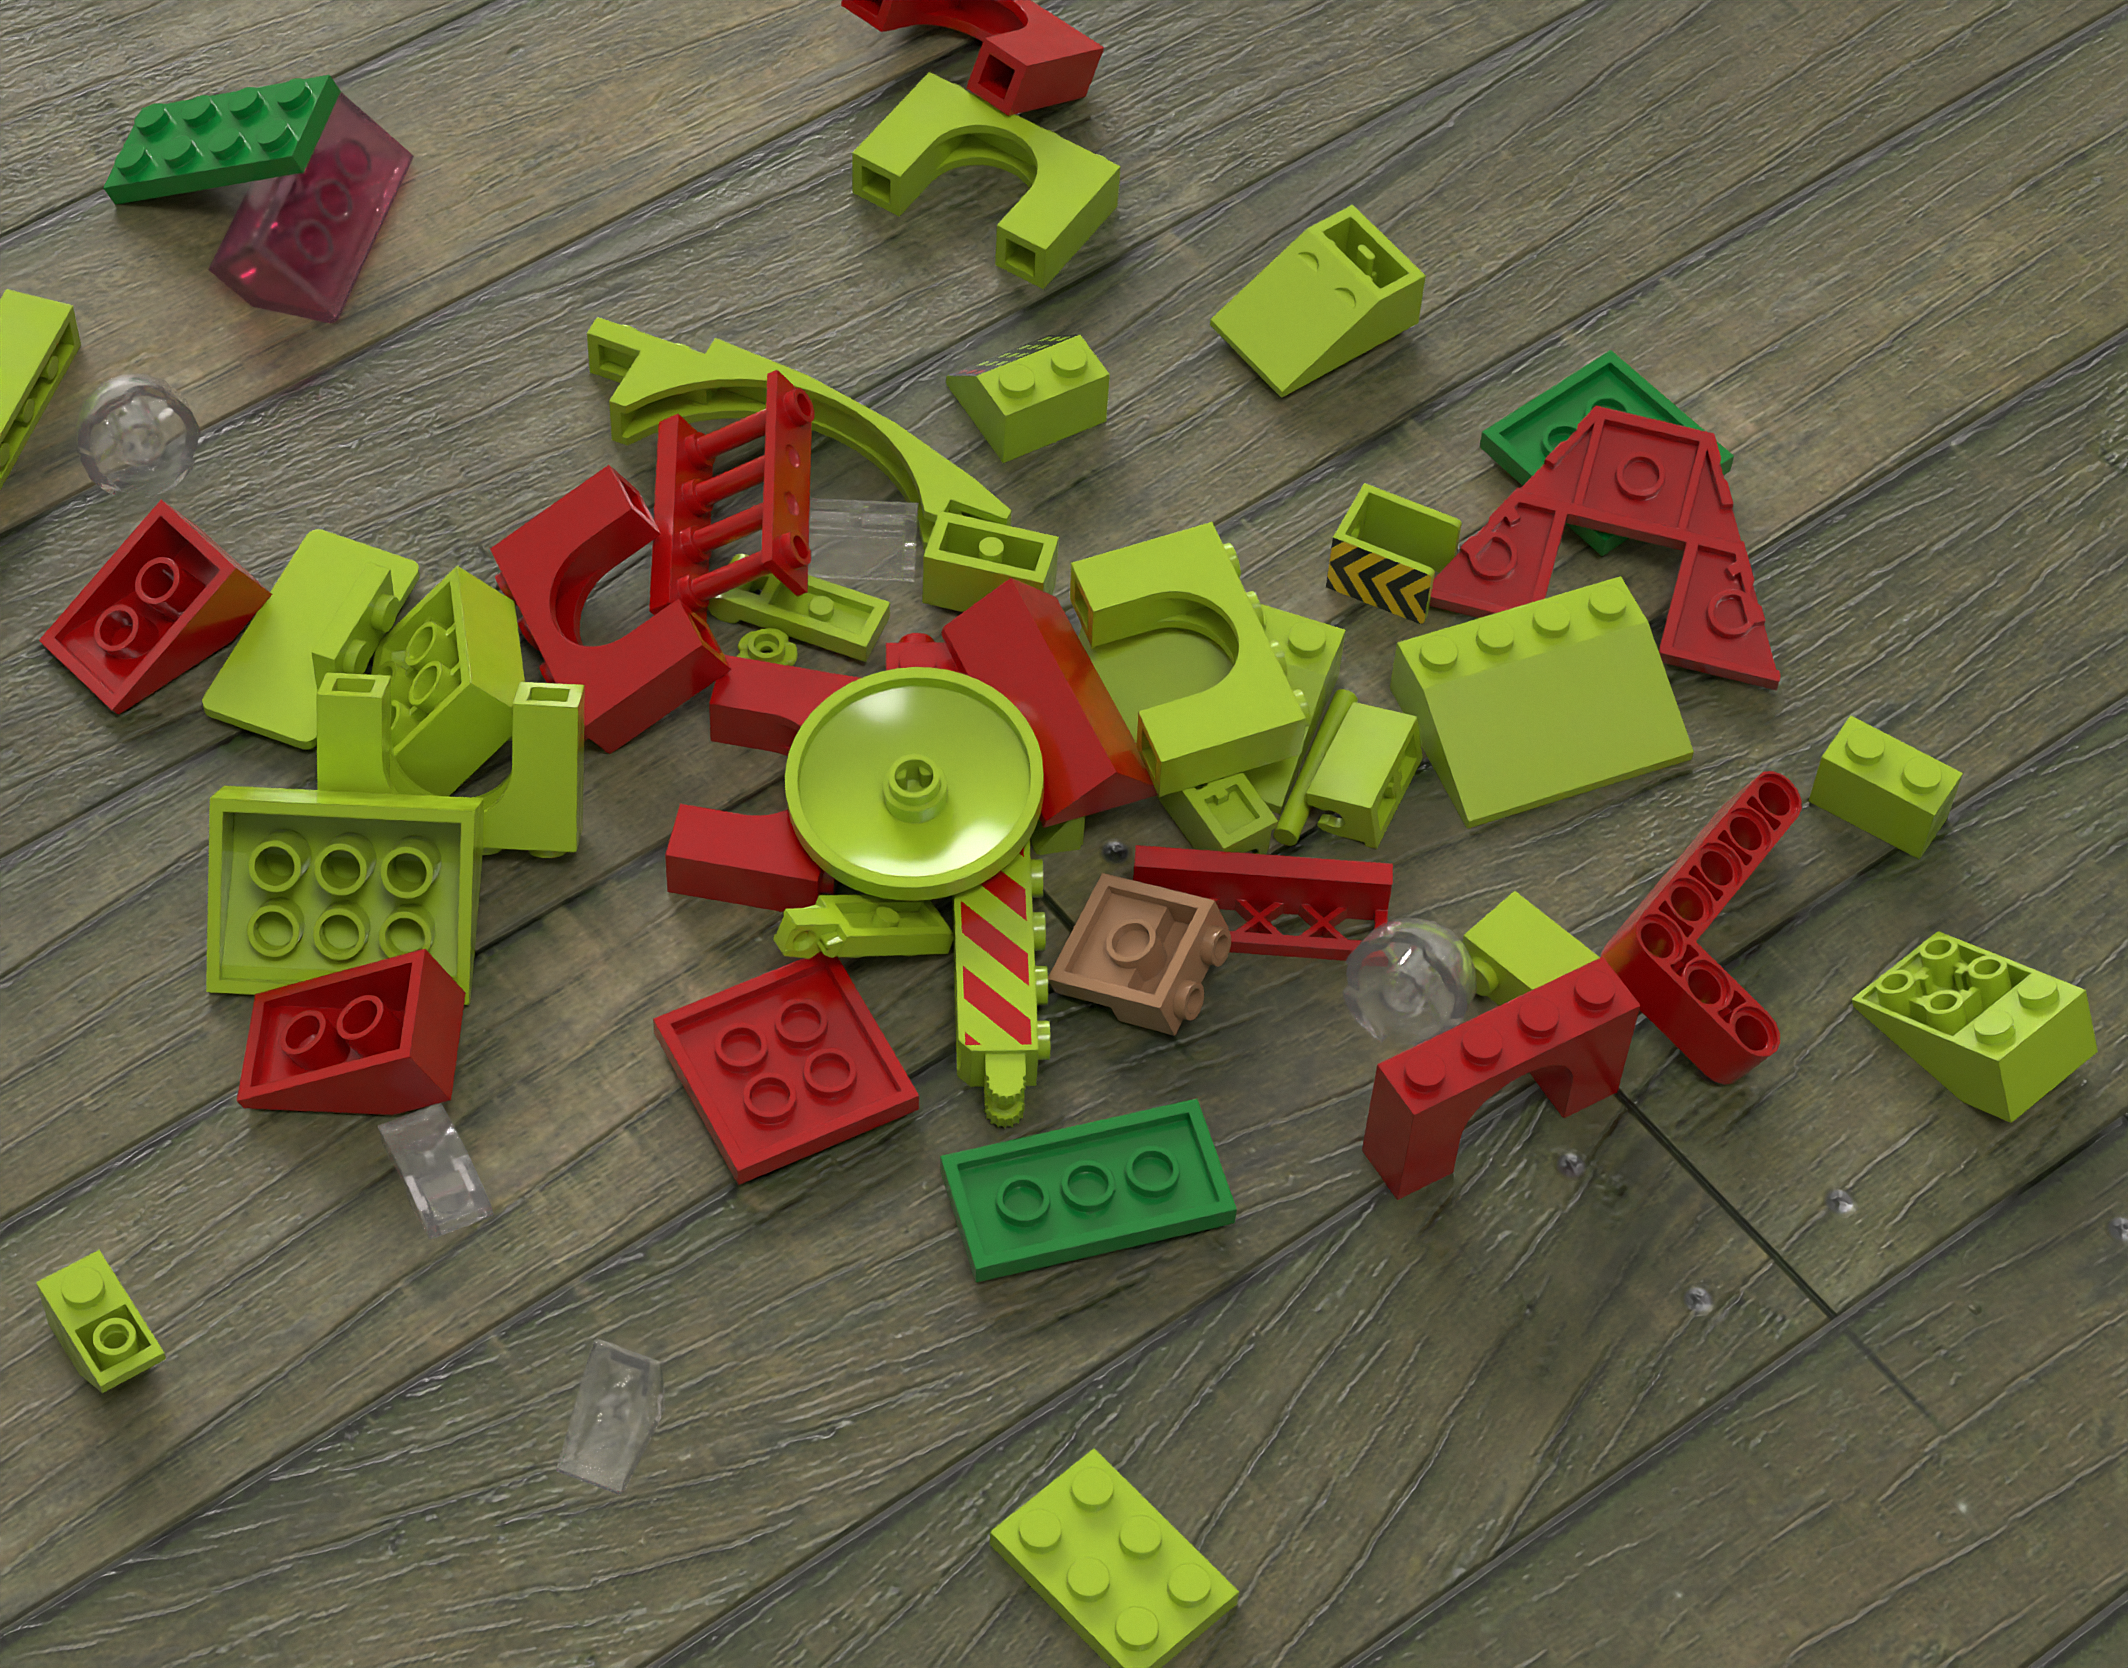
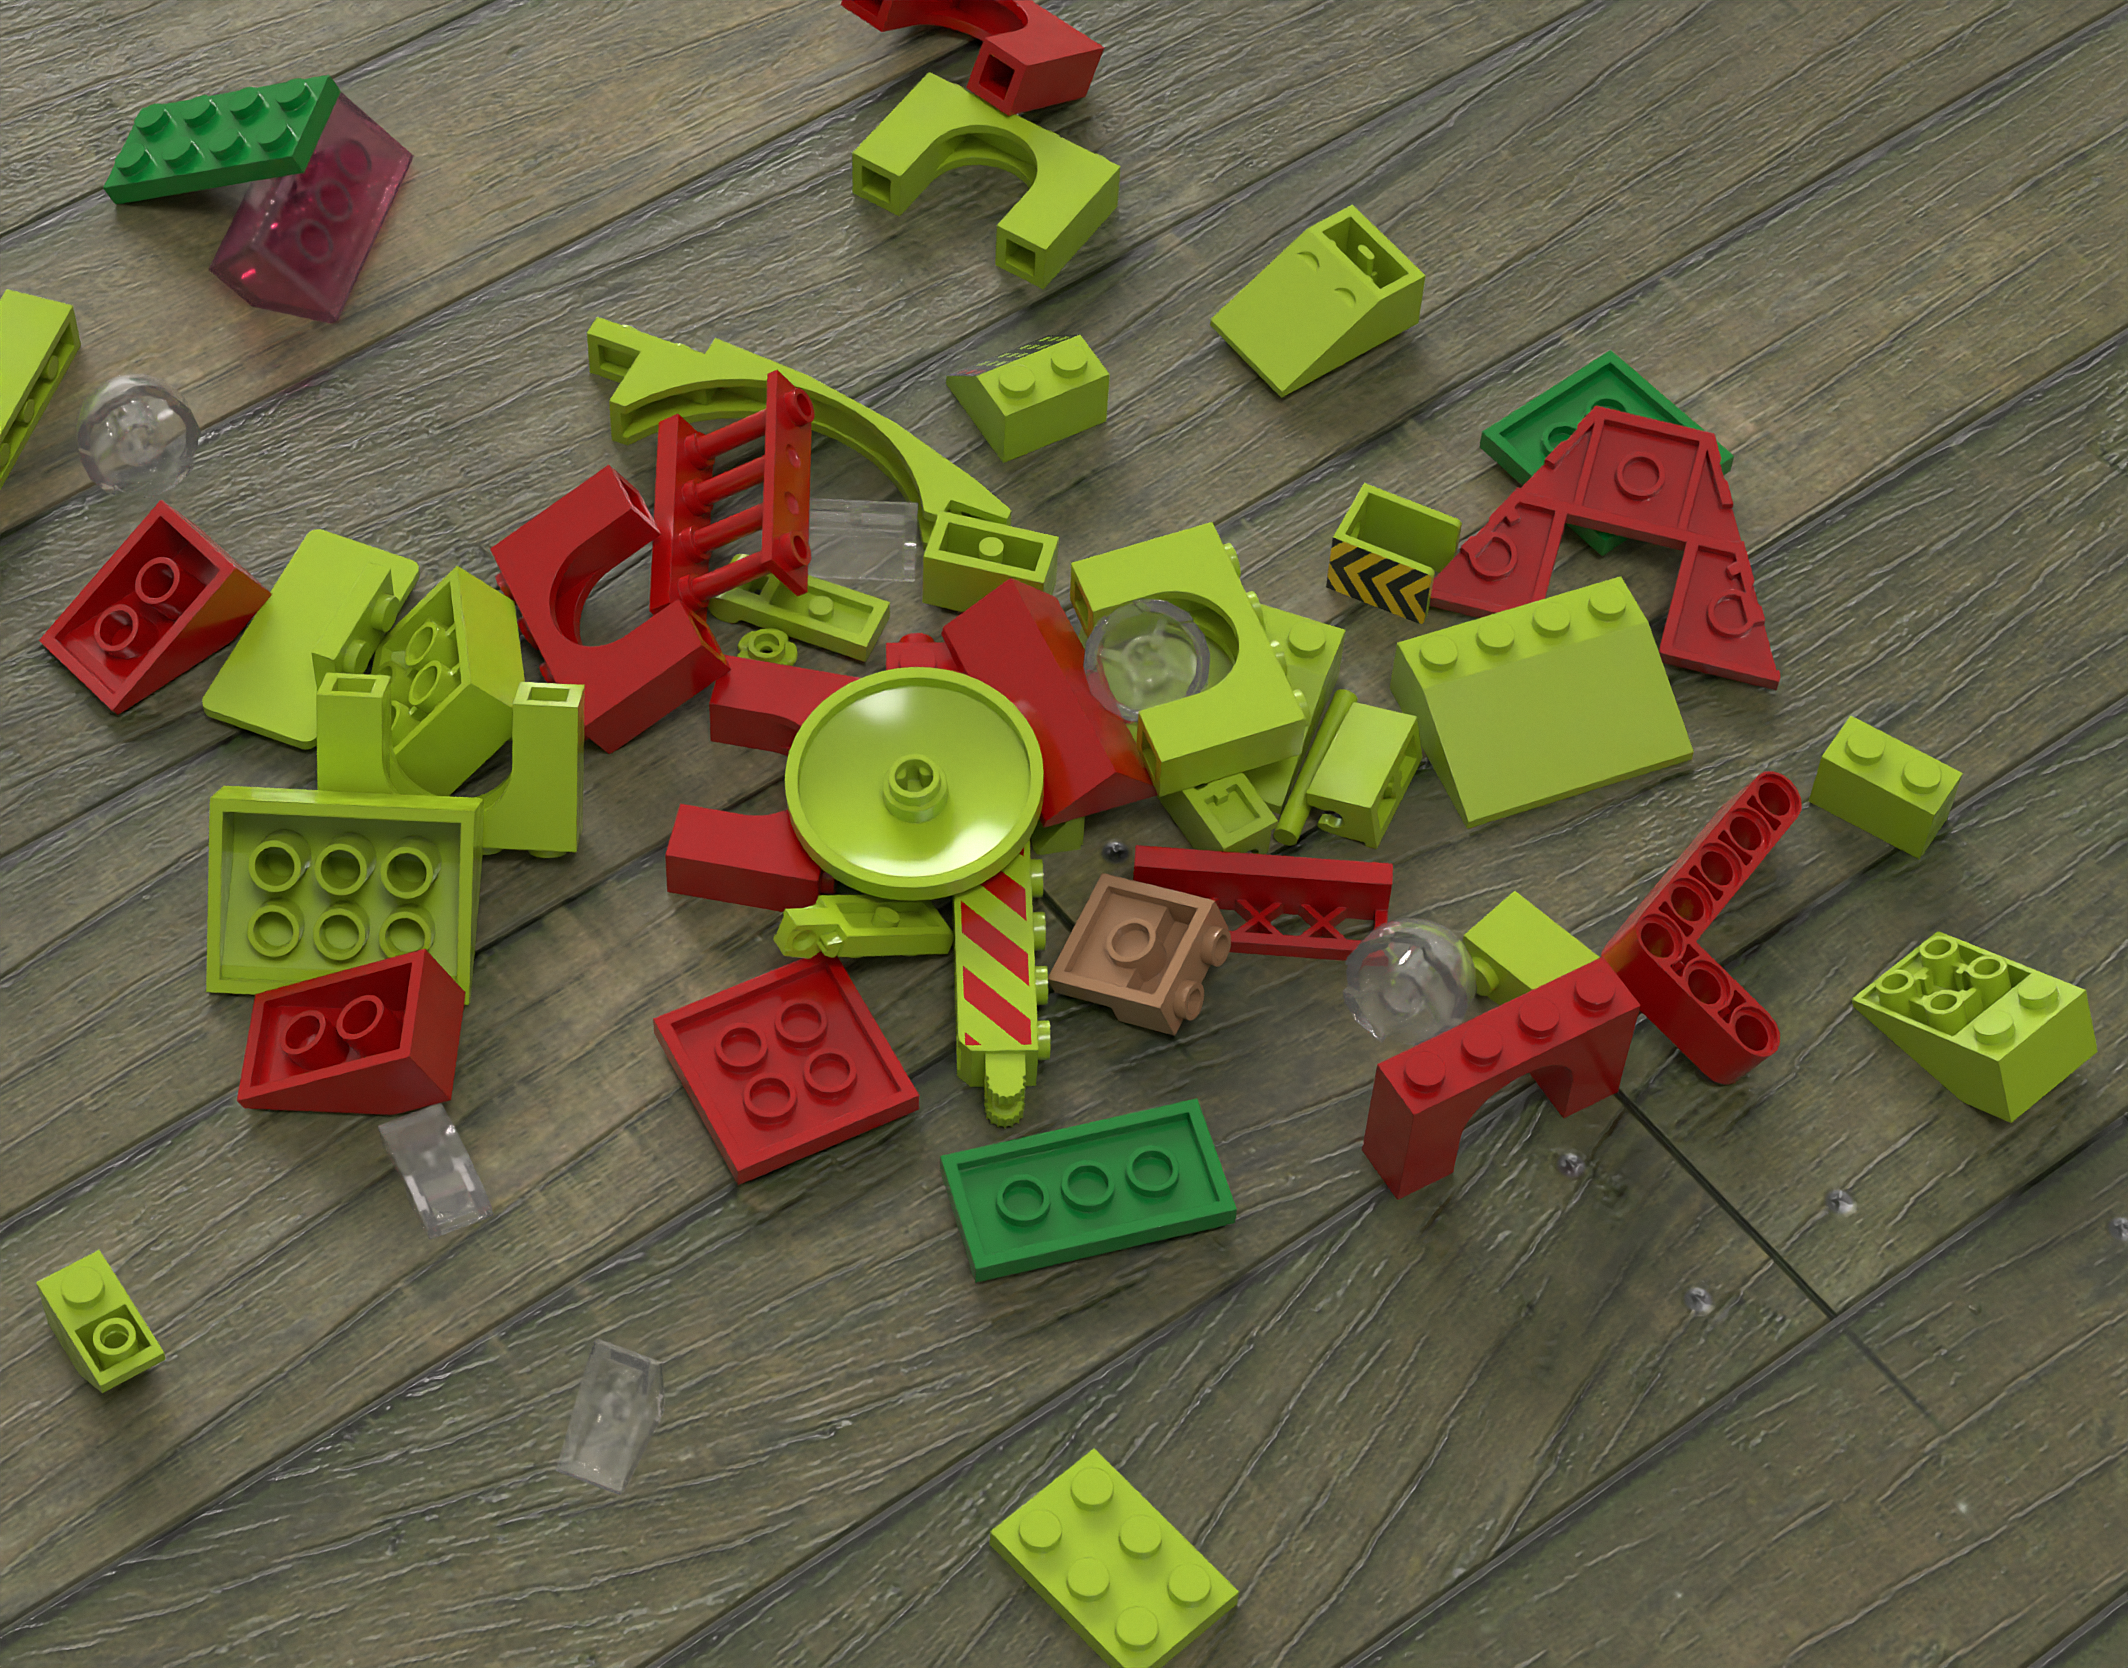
(1139, 637): none -> clear cylinder

